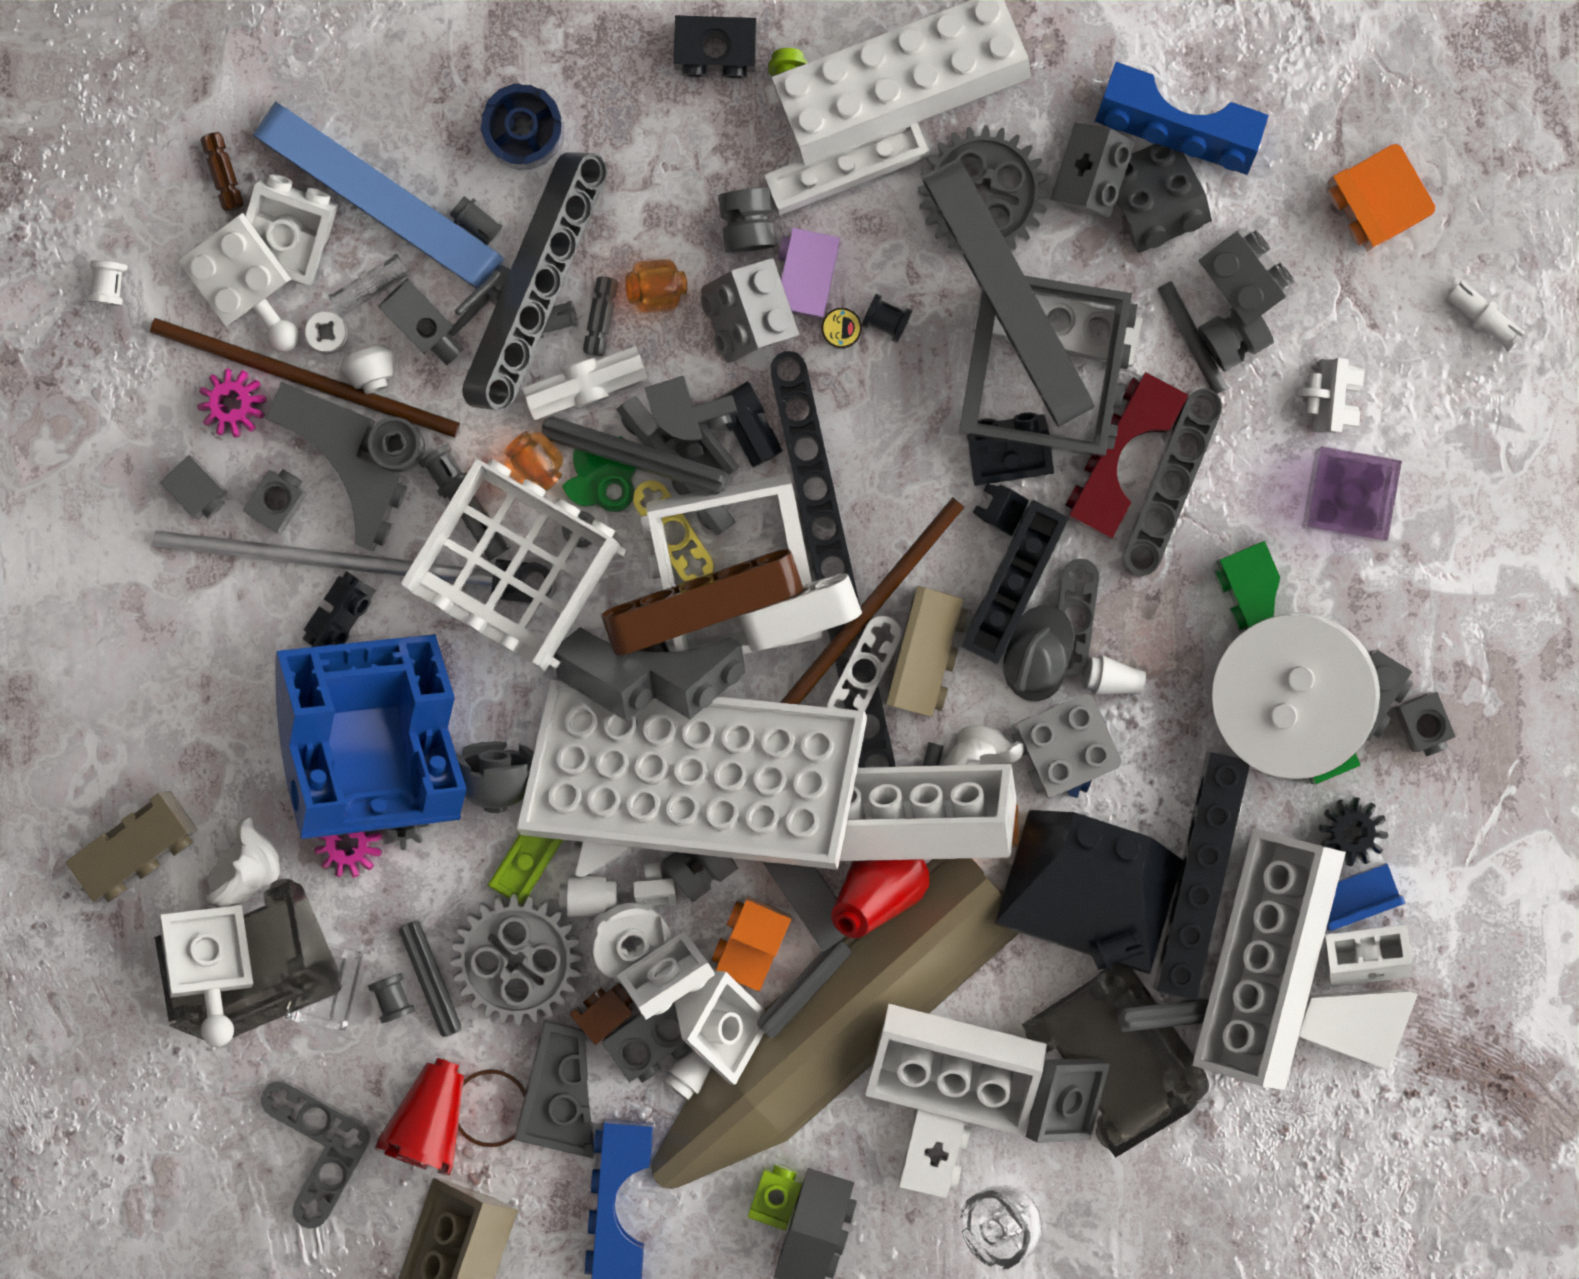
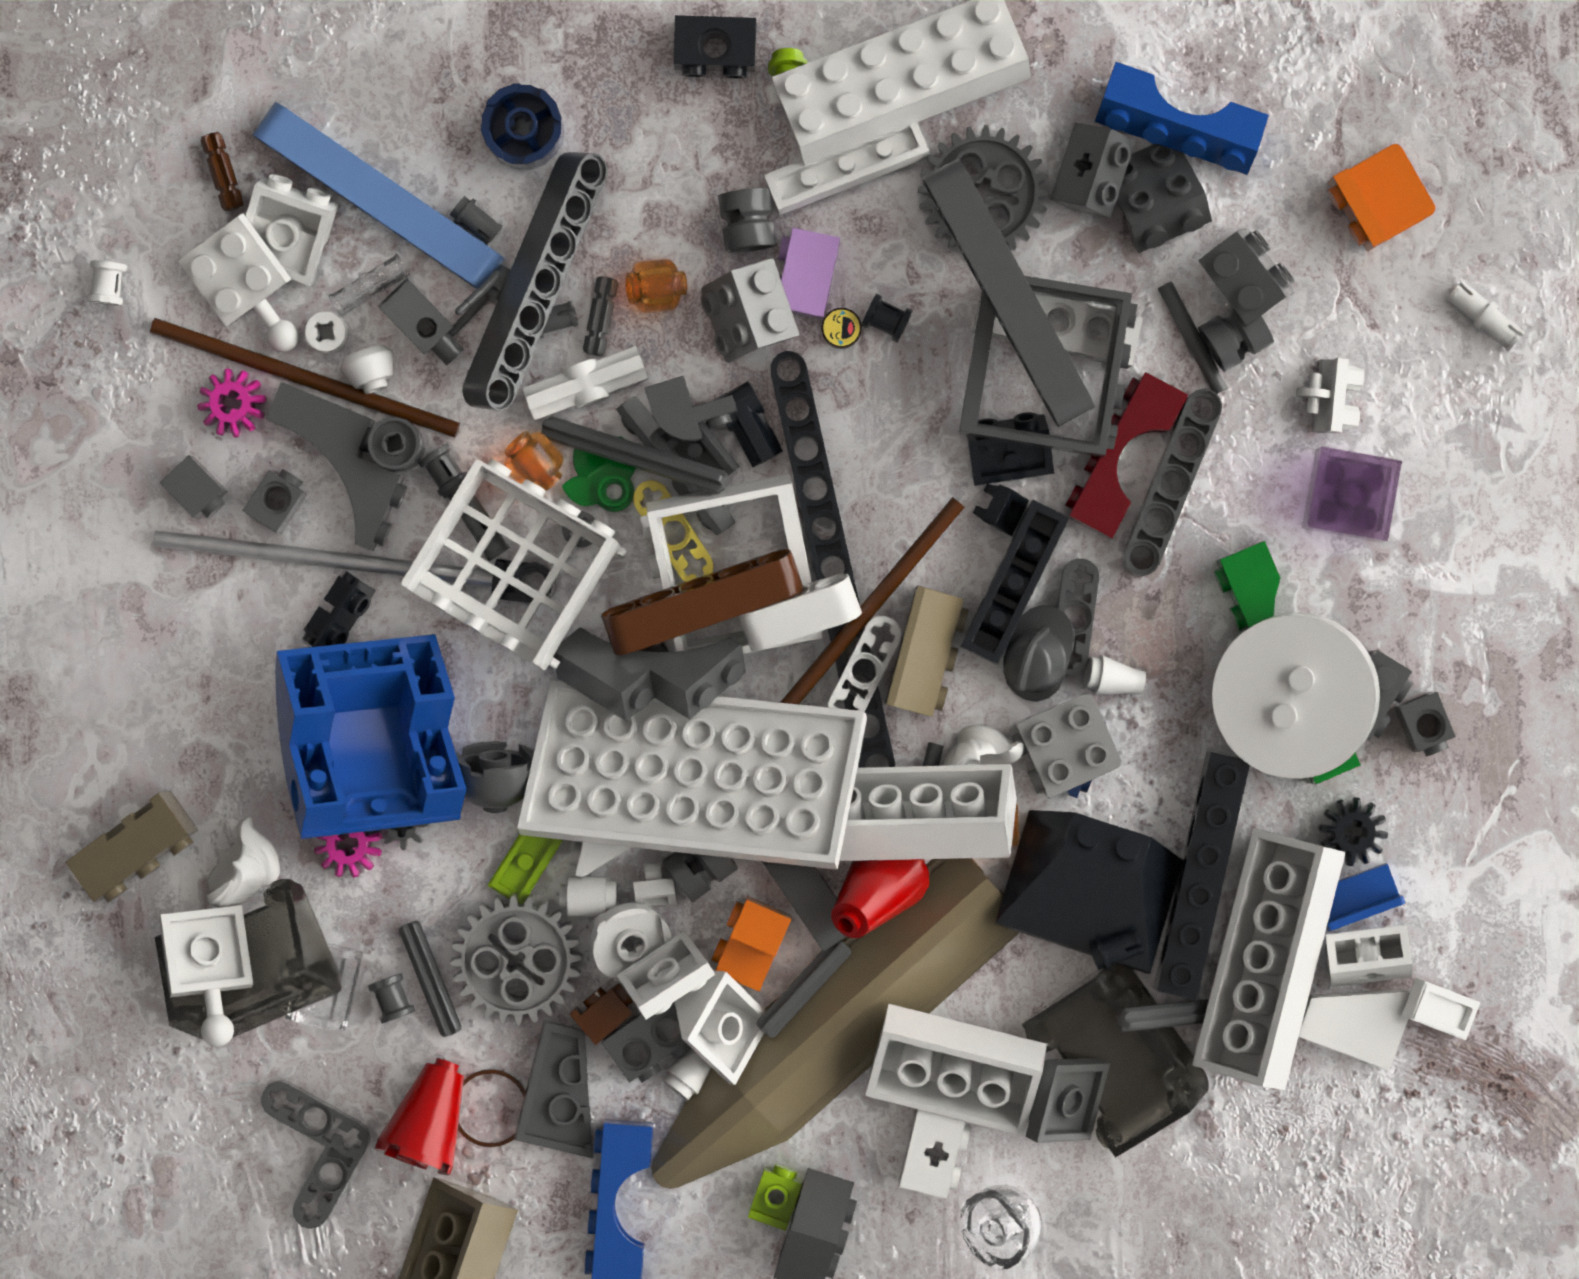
(1440, 1009): none -> white tile

